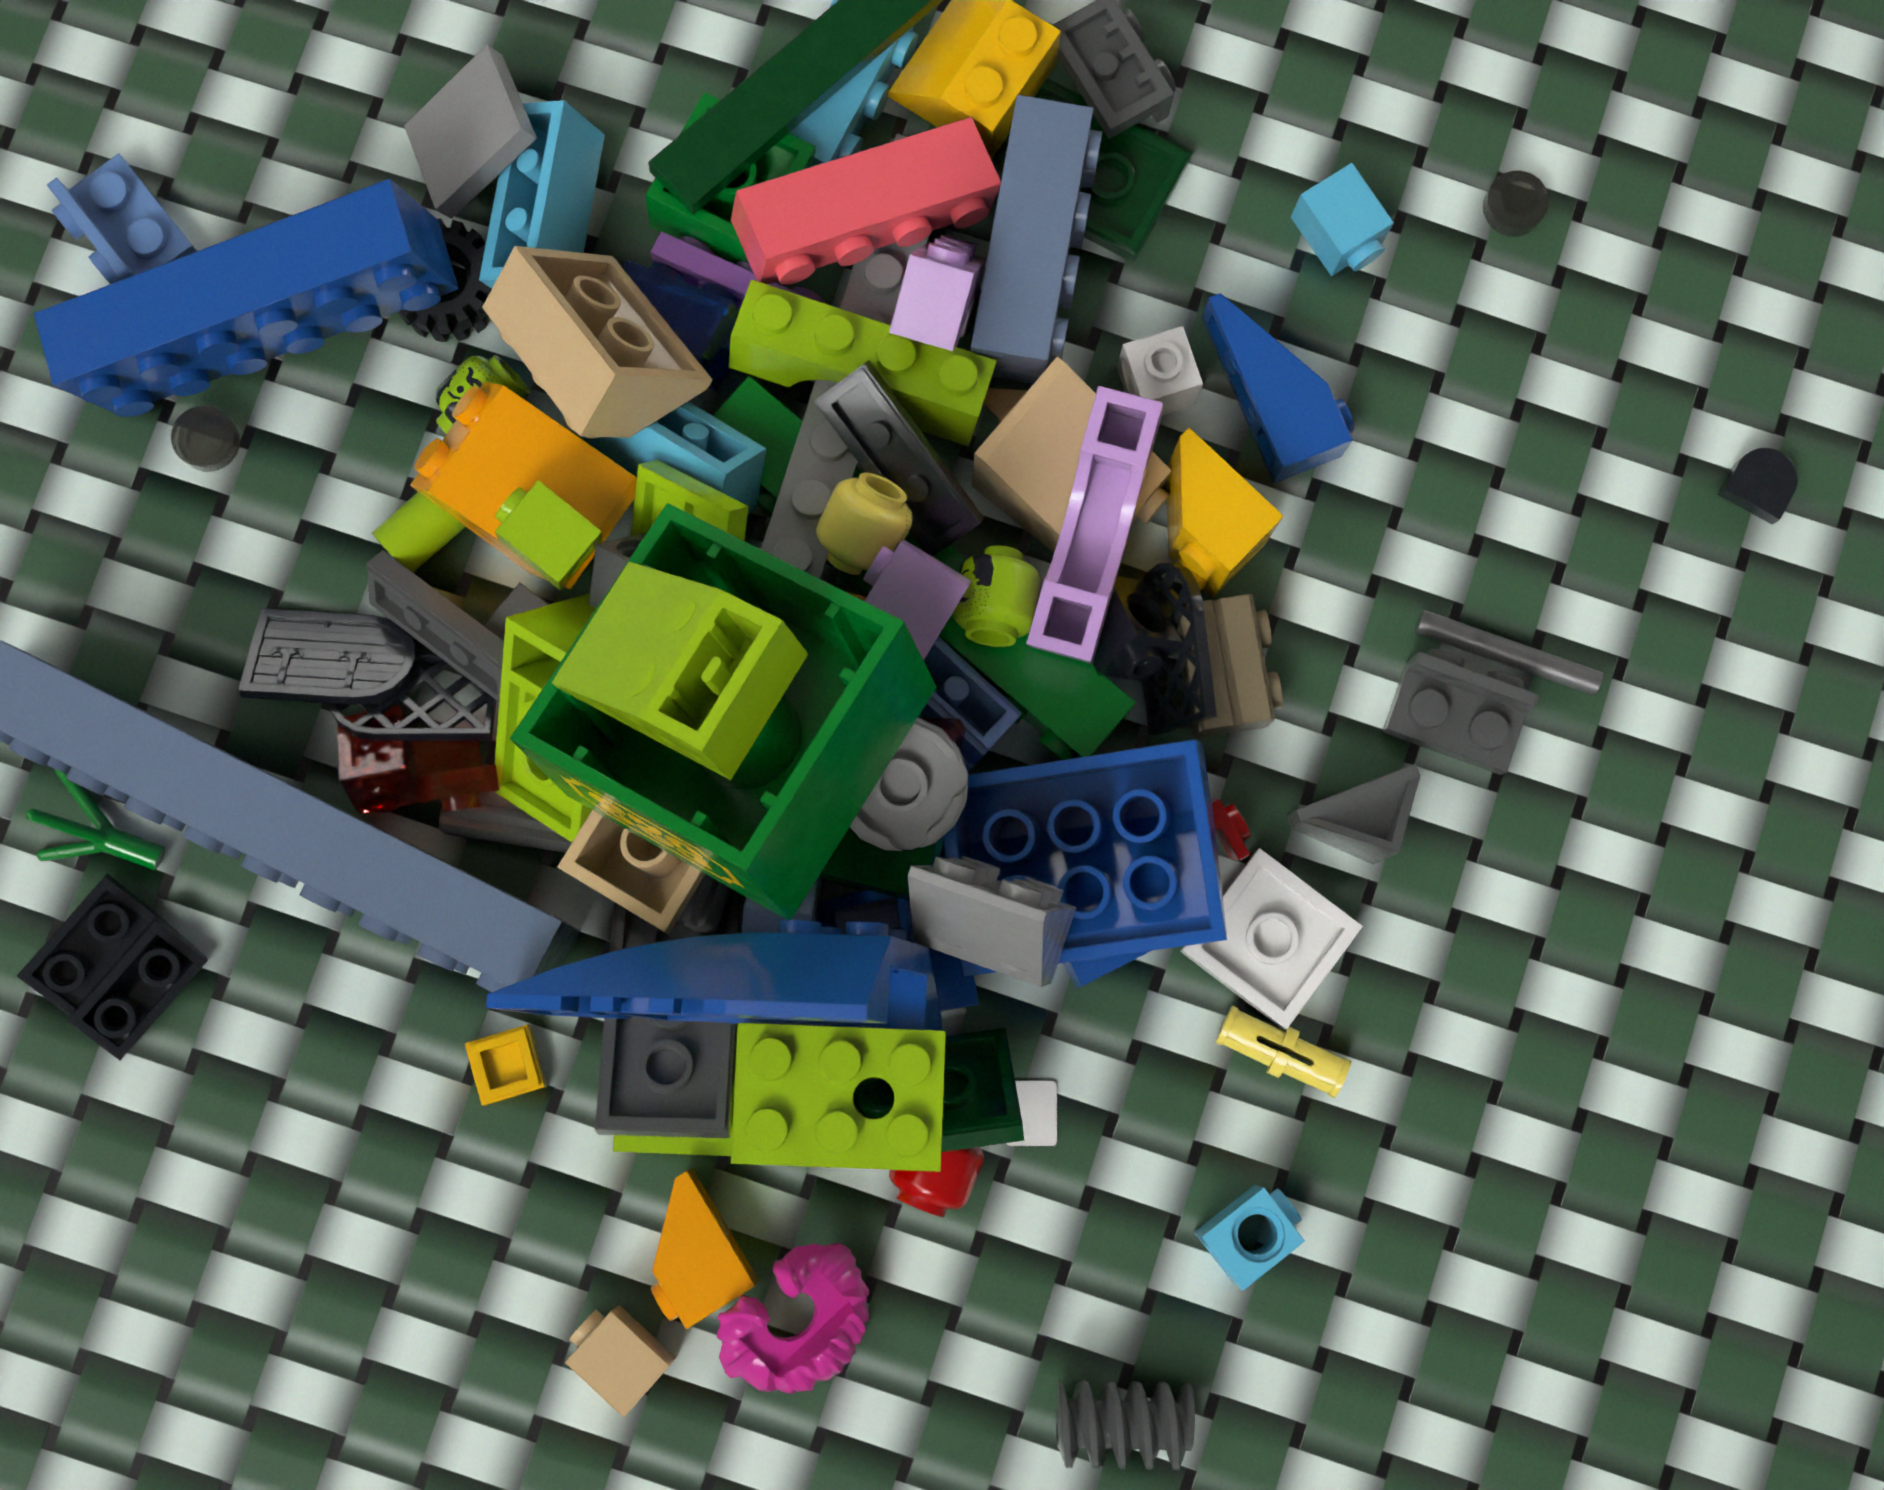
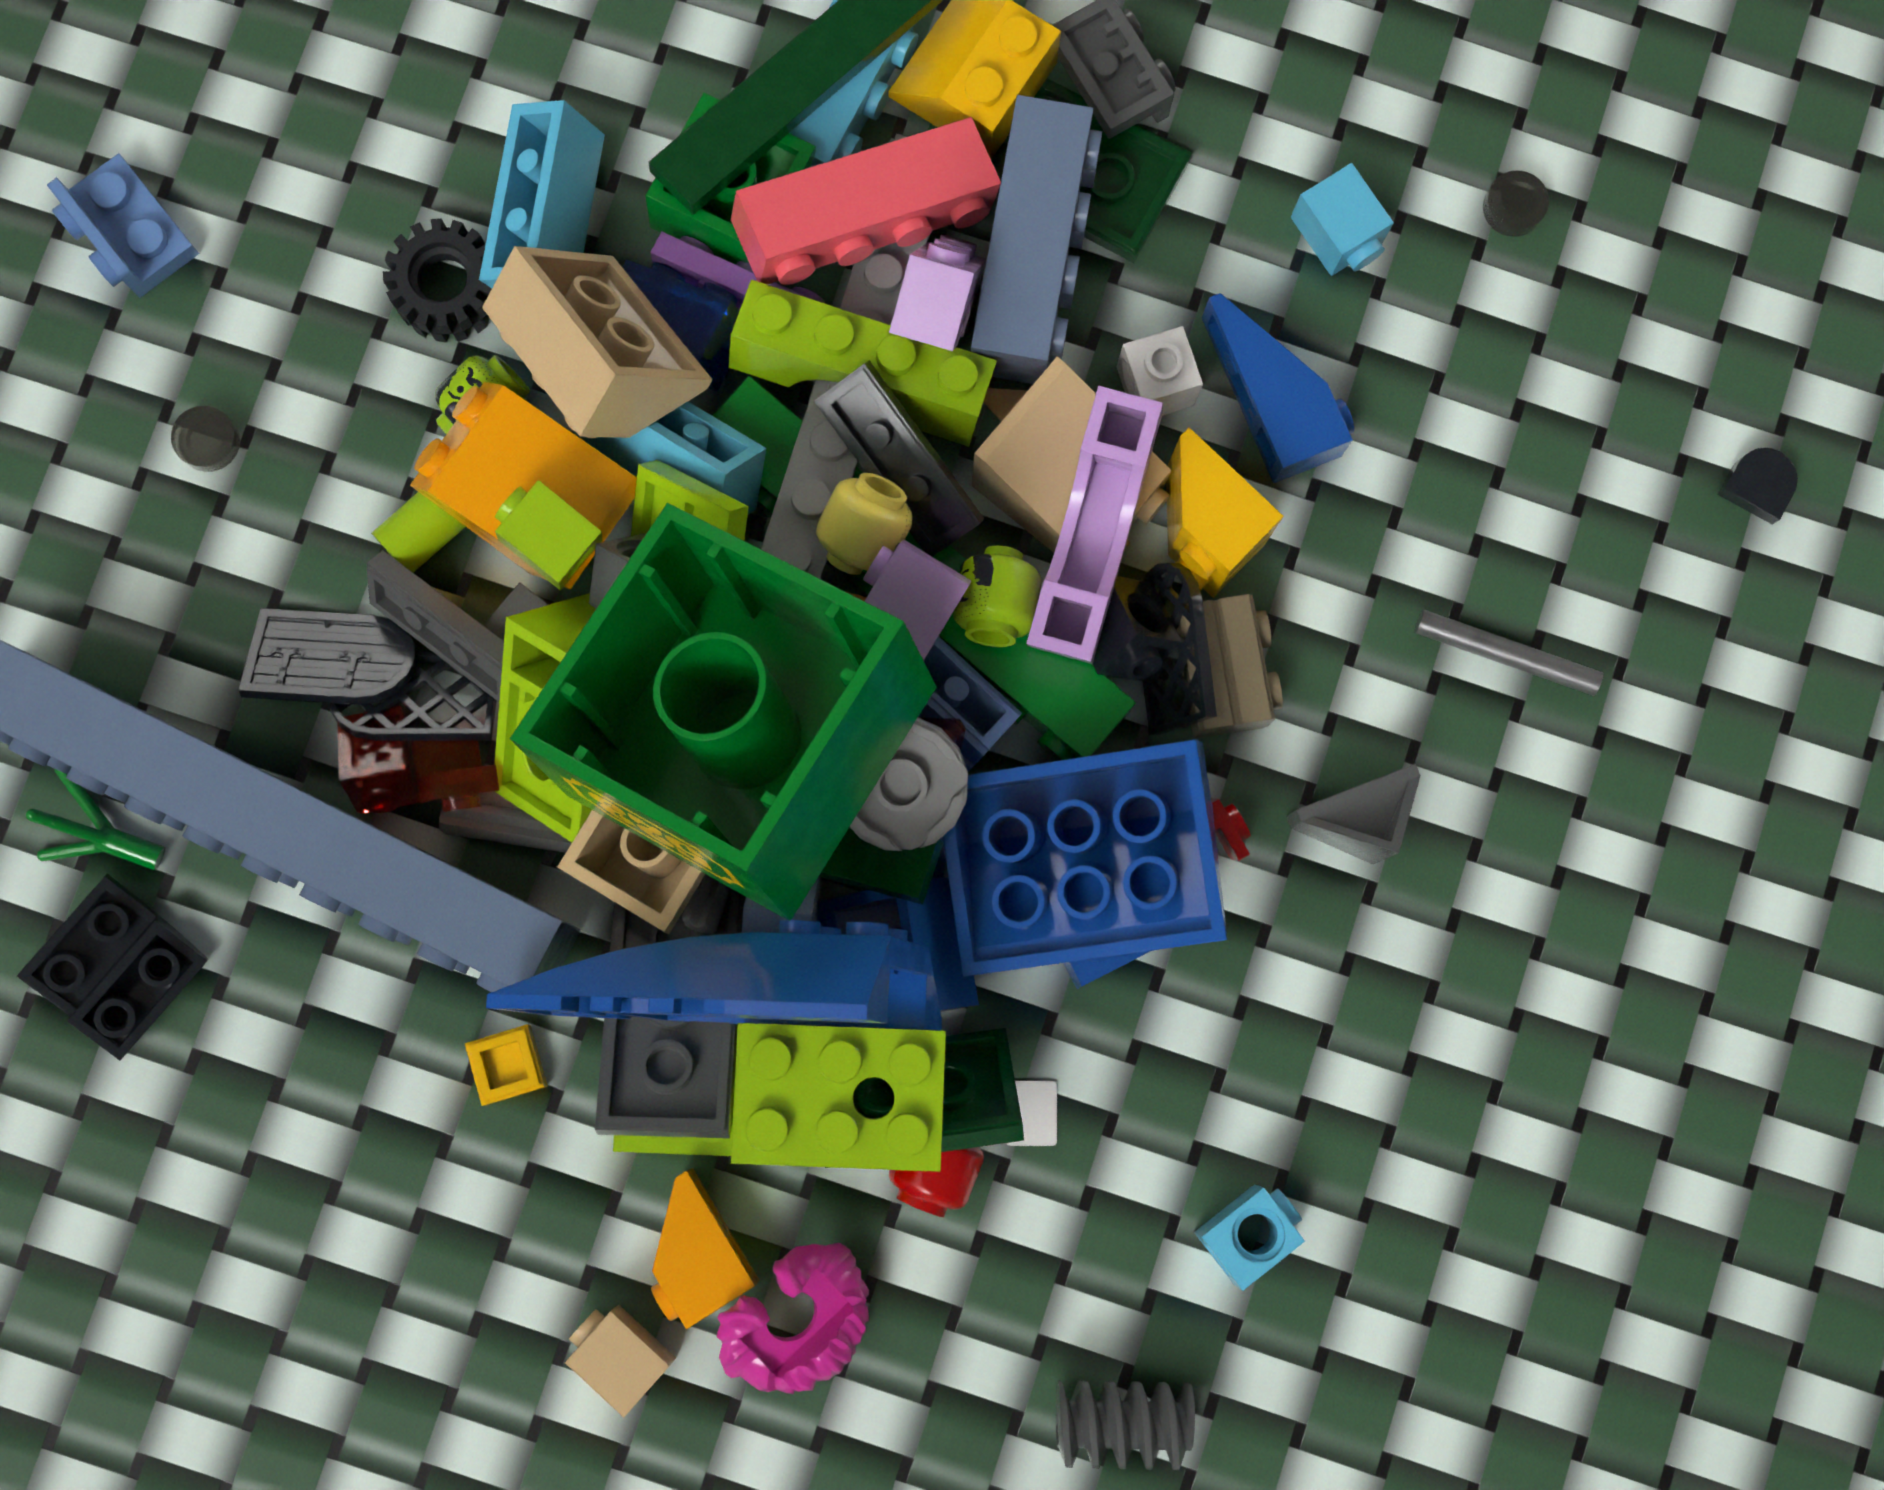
(248, 301): blue brick -> none
(469, 132): light grey tile -> none
(683, 665): lime slope -> none
(989, 922): light grey slope -> none
(1278, 939): white plate -> none
(1324, 1070): light yellow pin -> none
(1459, 710): dark grey bracket -> none

